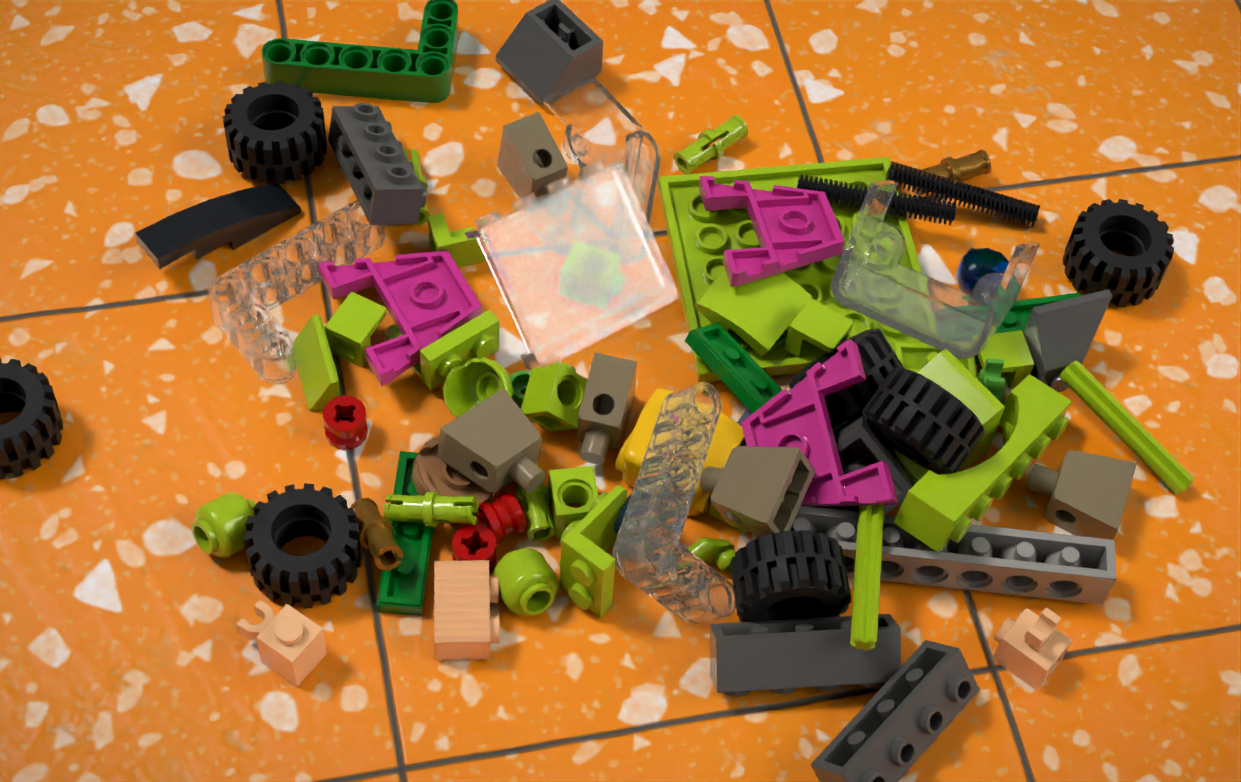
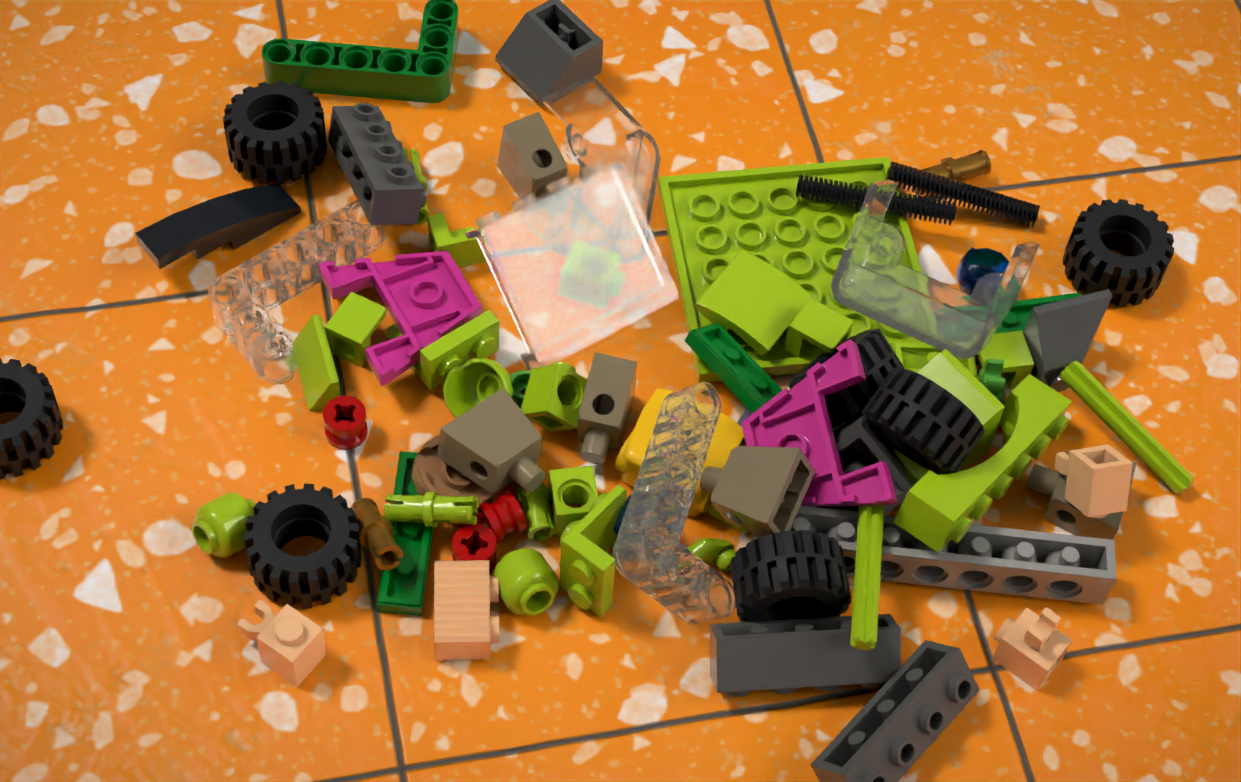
(728, 132): lime pin -> none
(790, 224): dark pink wing -> none
(1096, 479): none -> light nougat brick

